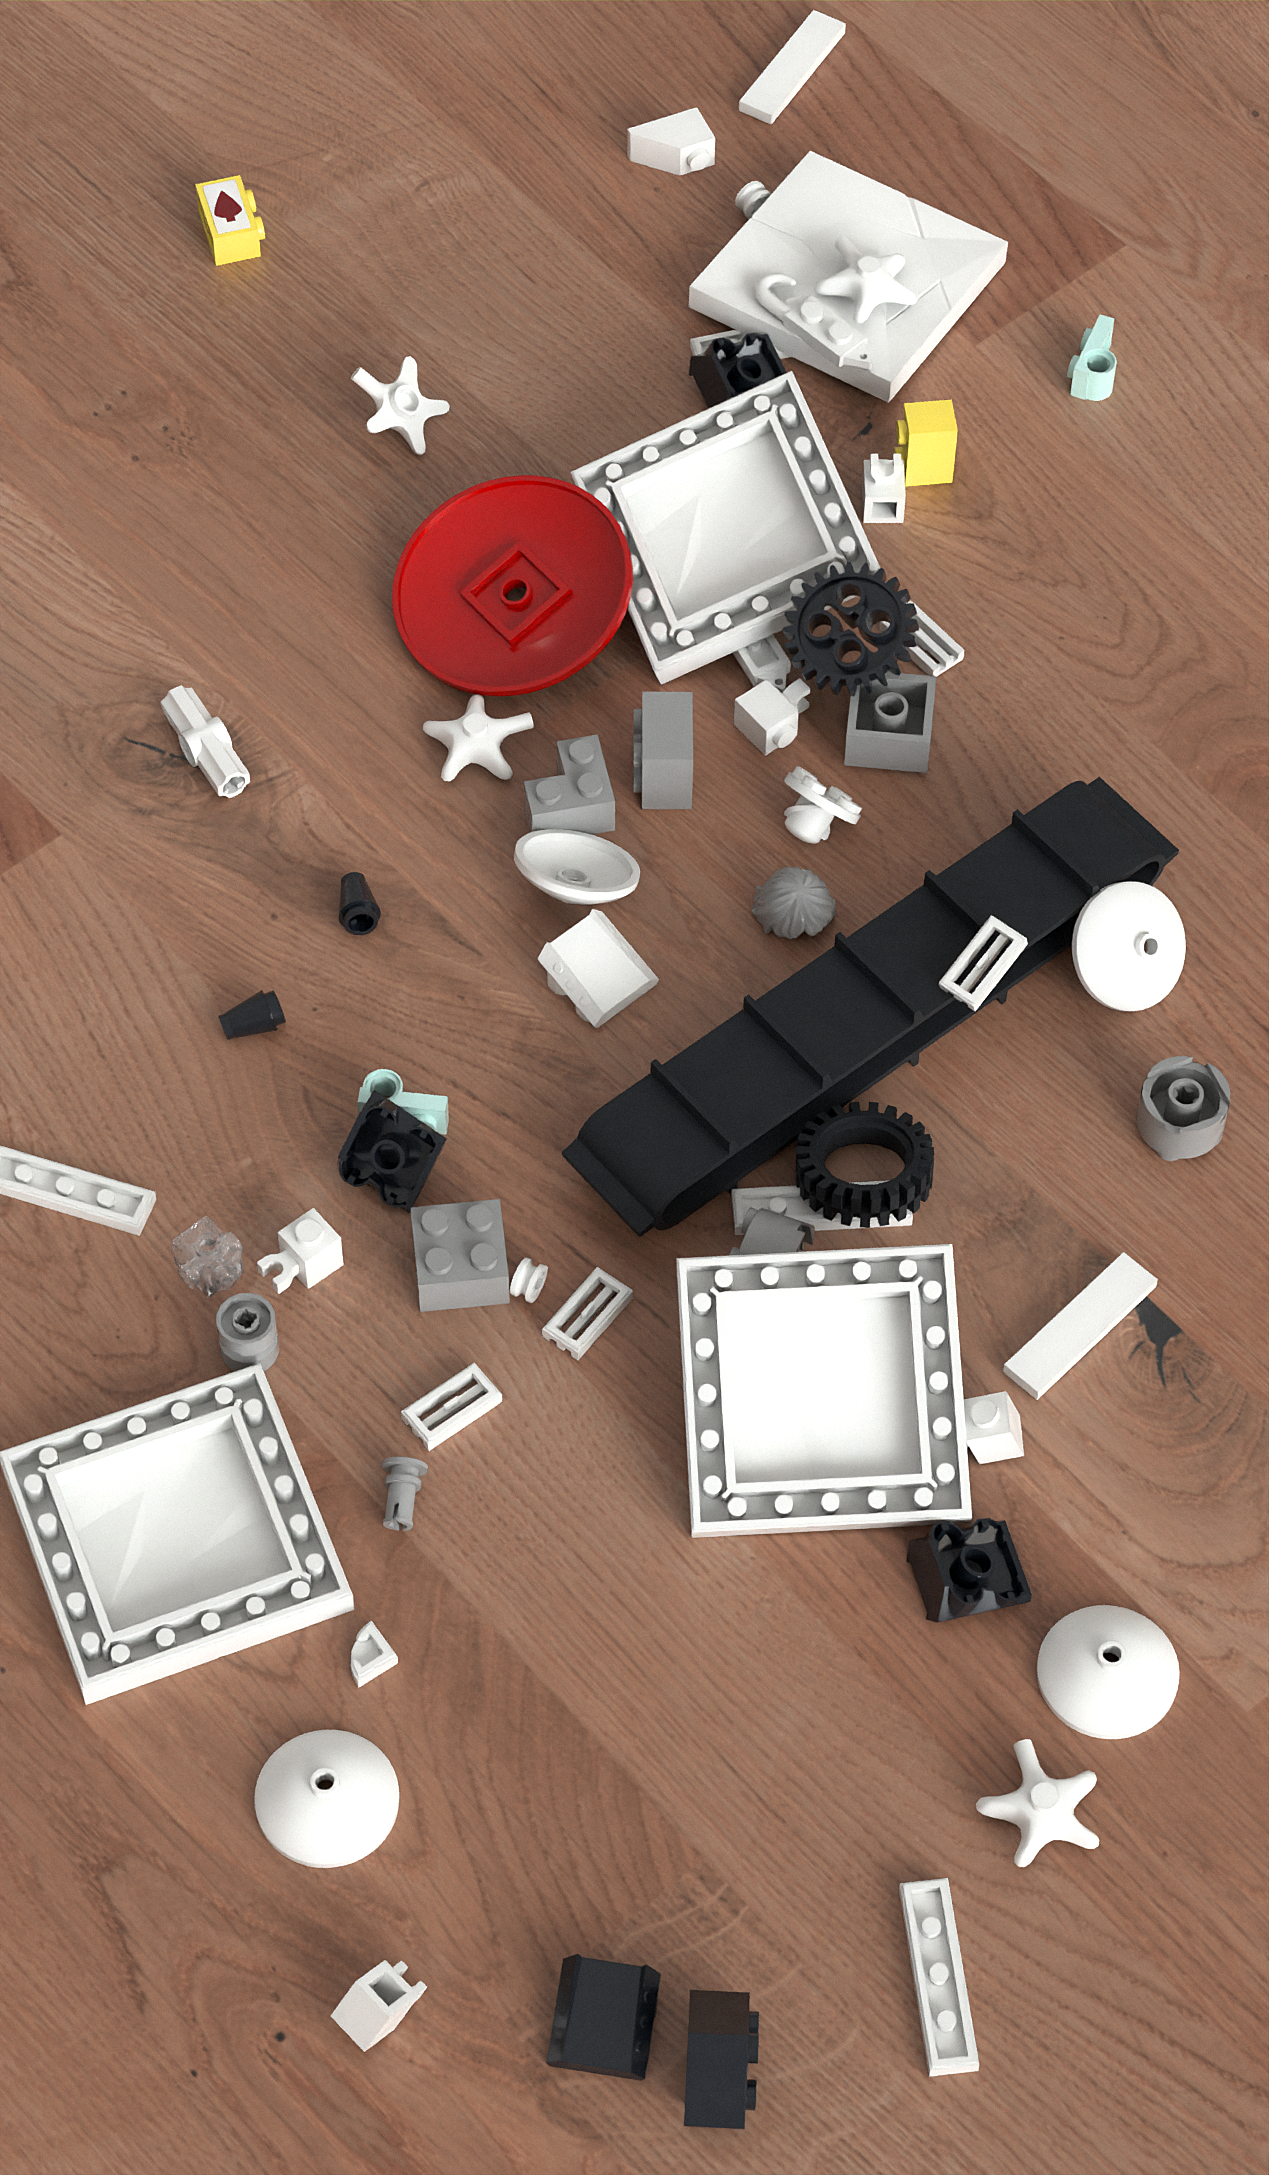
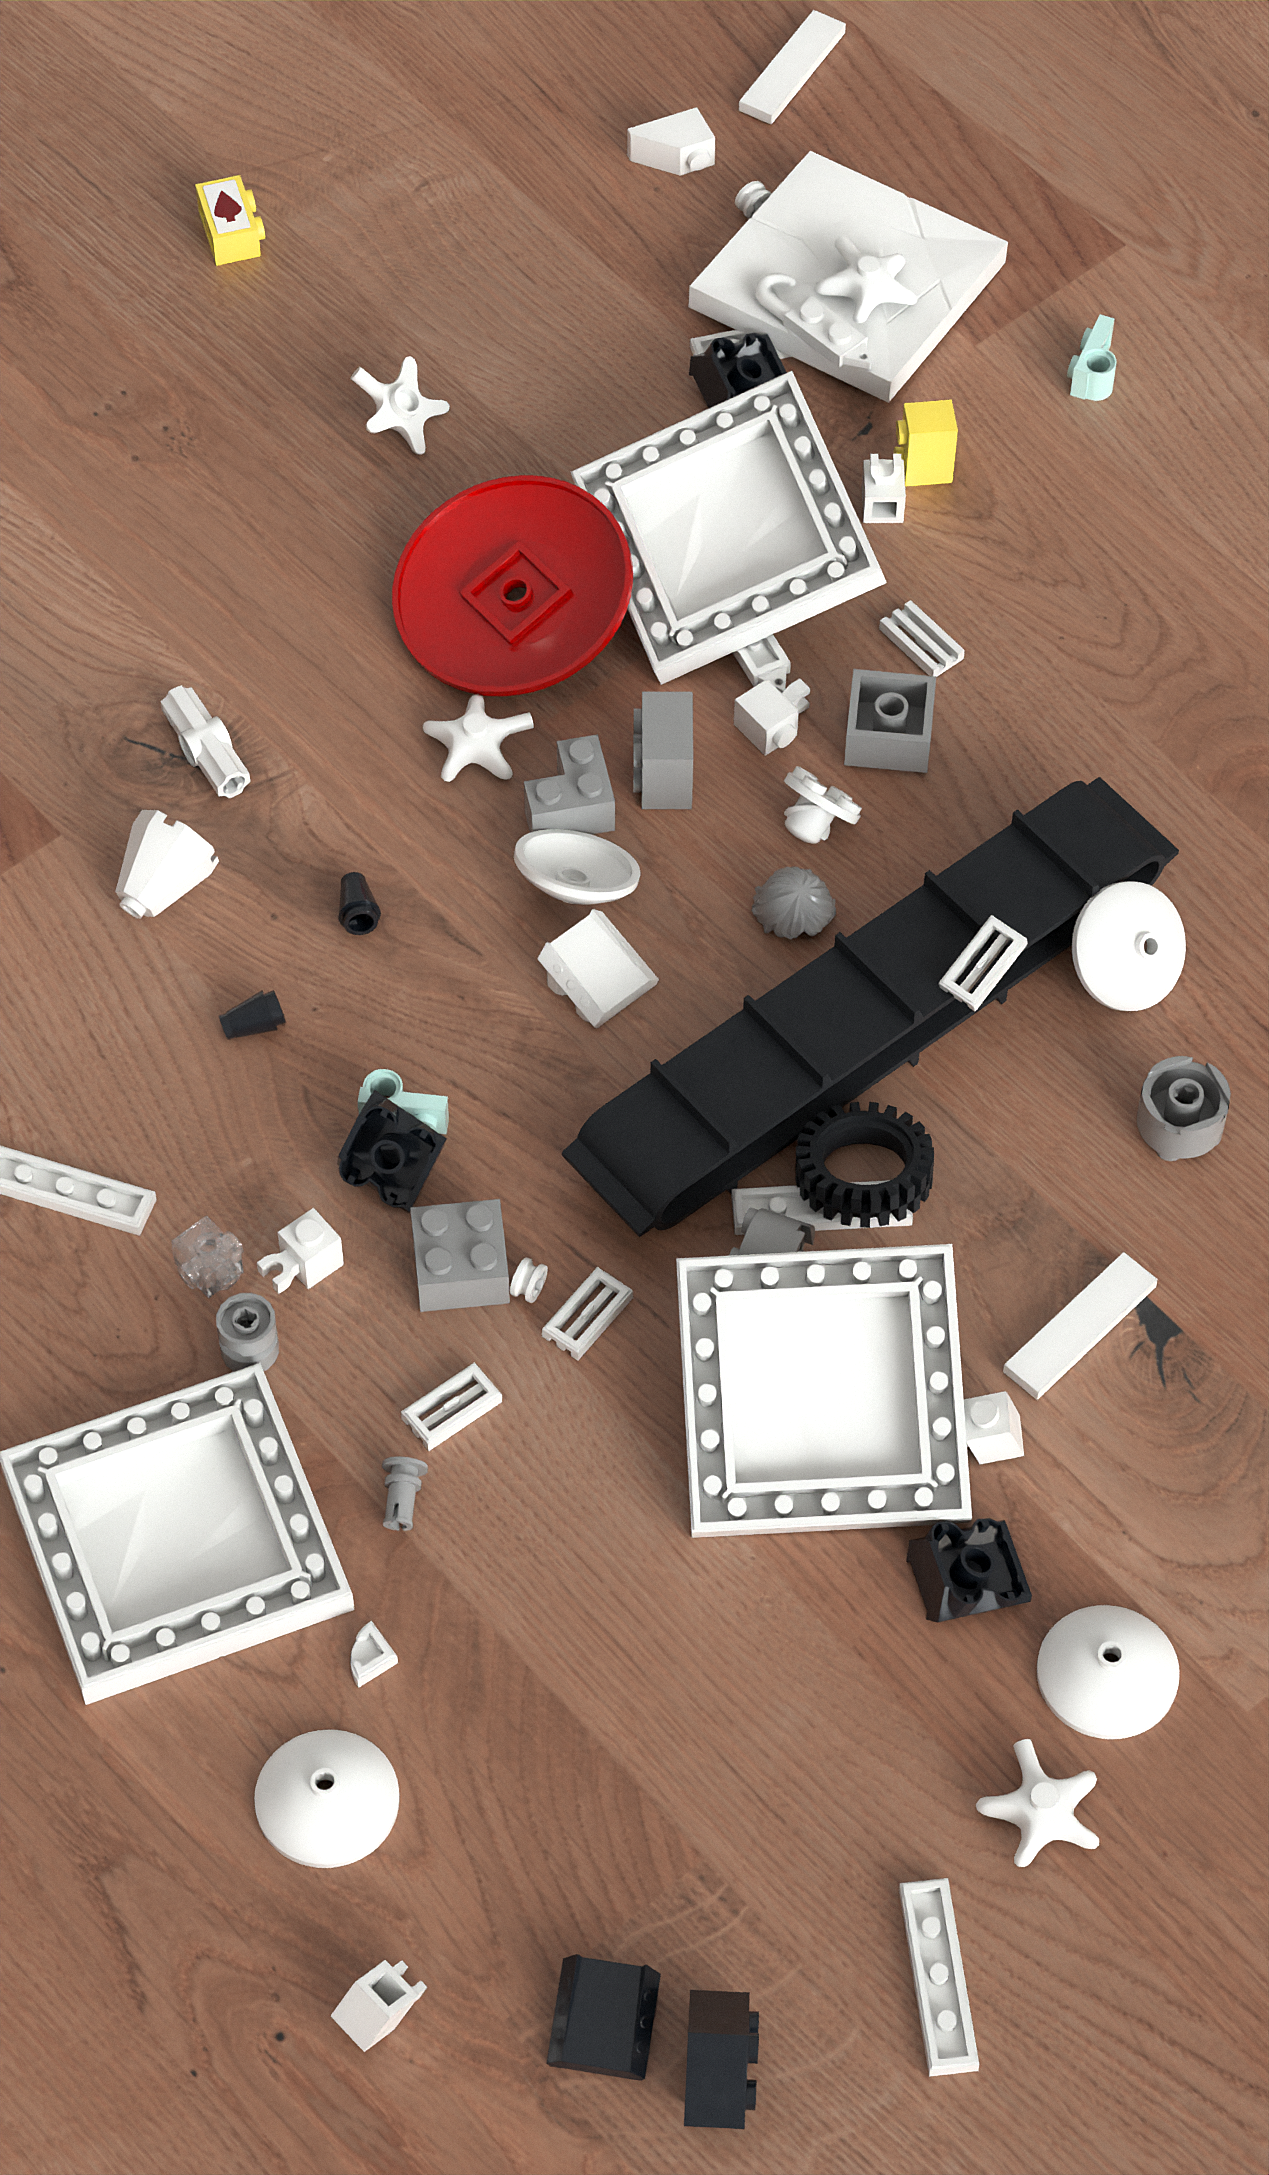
(161, 864): none -> white cone
(877, 603): black gear -> none

